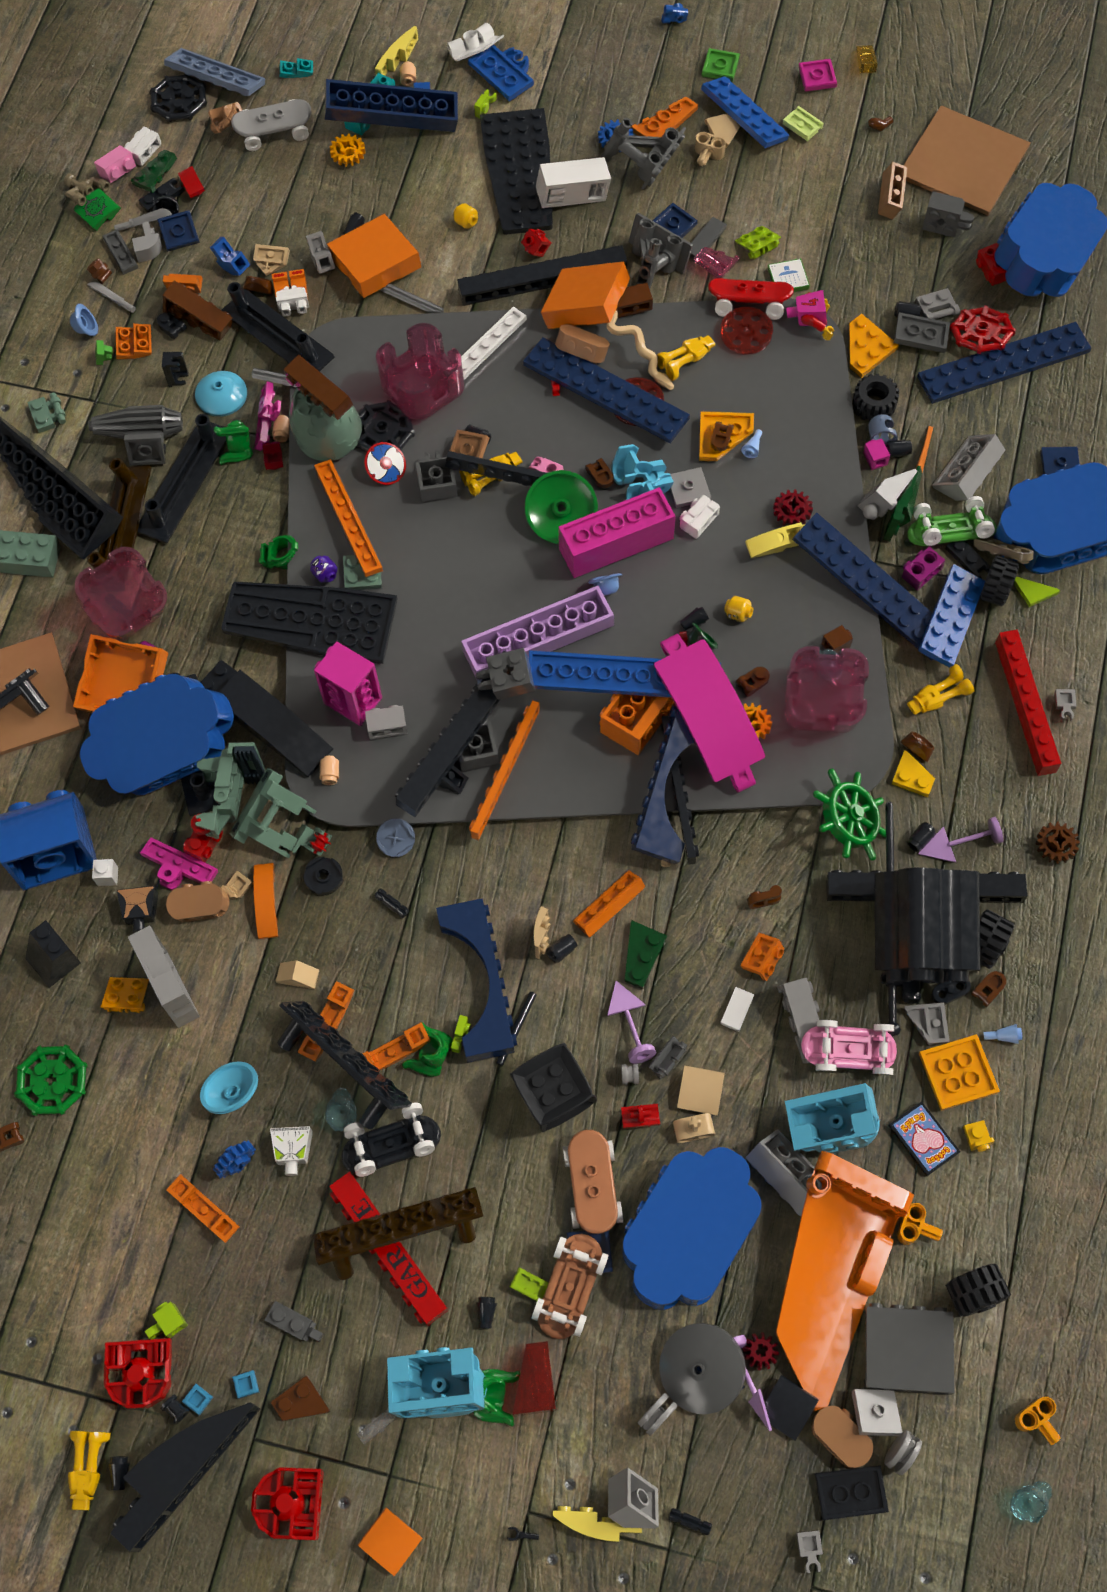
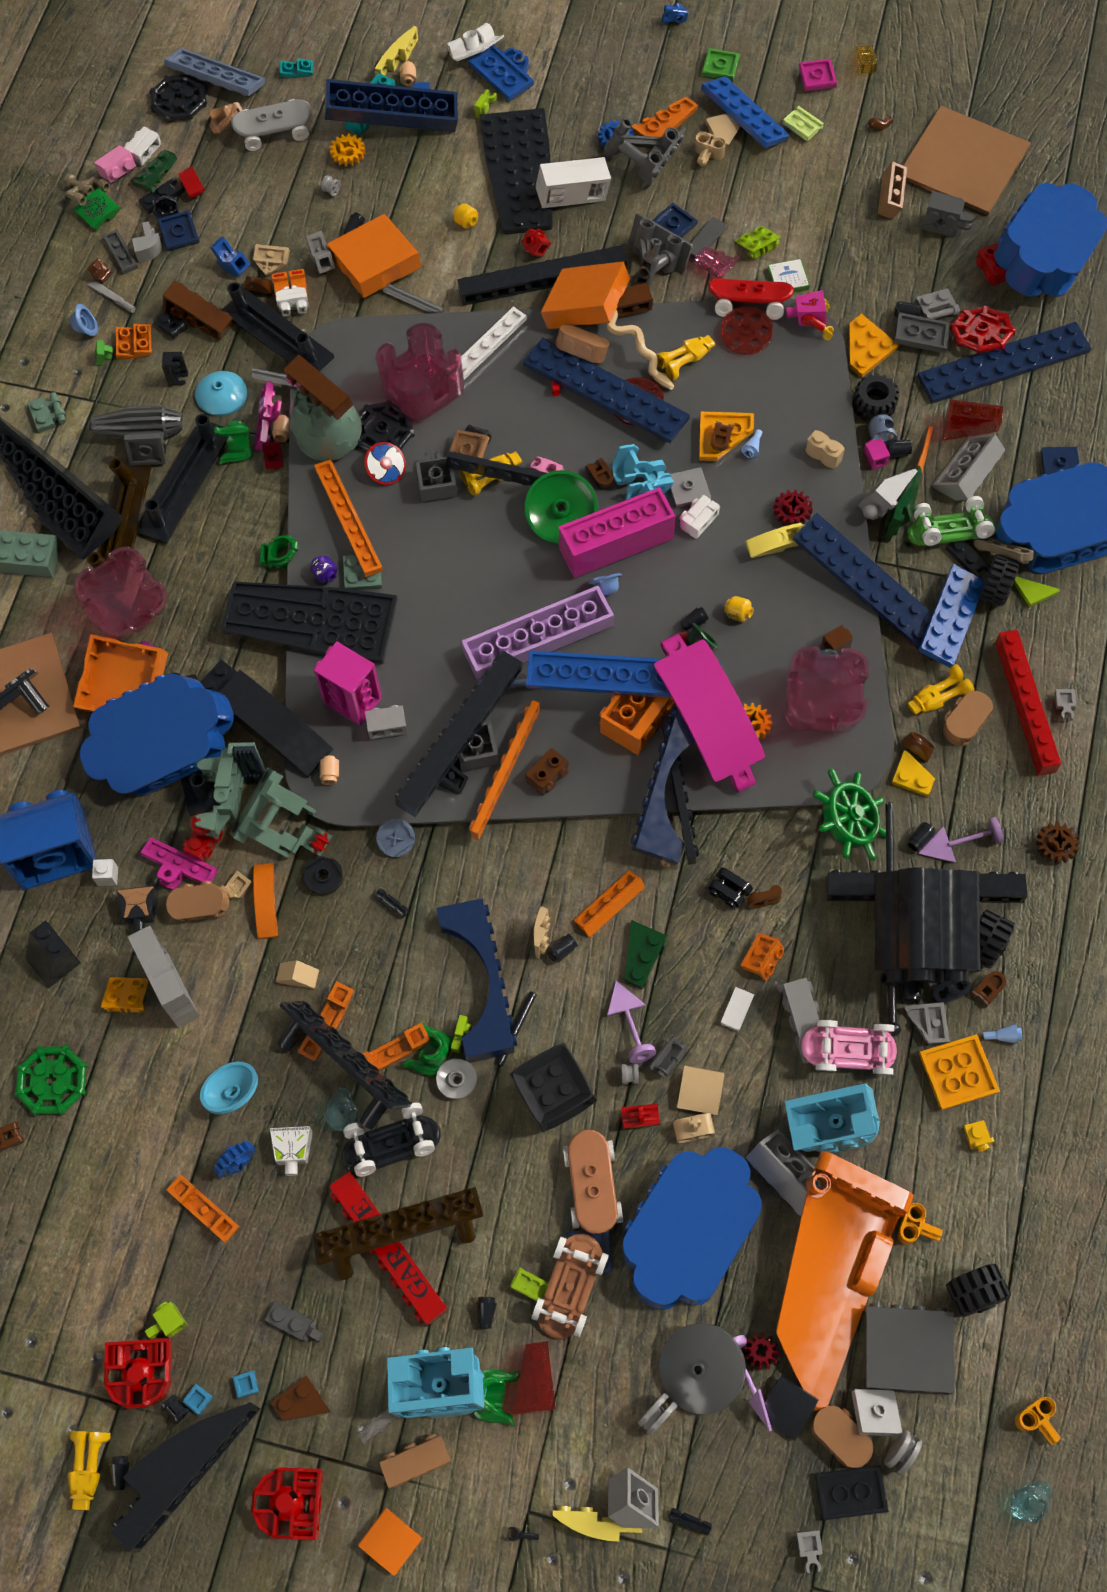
(152, 216): light grey piece -> none
(192, 282): orange bracket -> none
(330, 185): none -> light grey wheel
(415, 1461): none -> medium nougat brick
(456, 1069): none -> light grey dish
(499, 670): dark grey hinge -> none
(547, 771): none -> reddish brown brick
(732, 898): none -> black brick
(758, 676): reddish brown plate -> none
(824, 449): none -> tan brick
(924, 1138): tile -> none
(925, 570): magenta brick -> none
(967, 718): none -> medium nougat brick
(971, 419): none -> clear red wedge

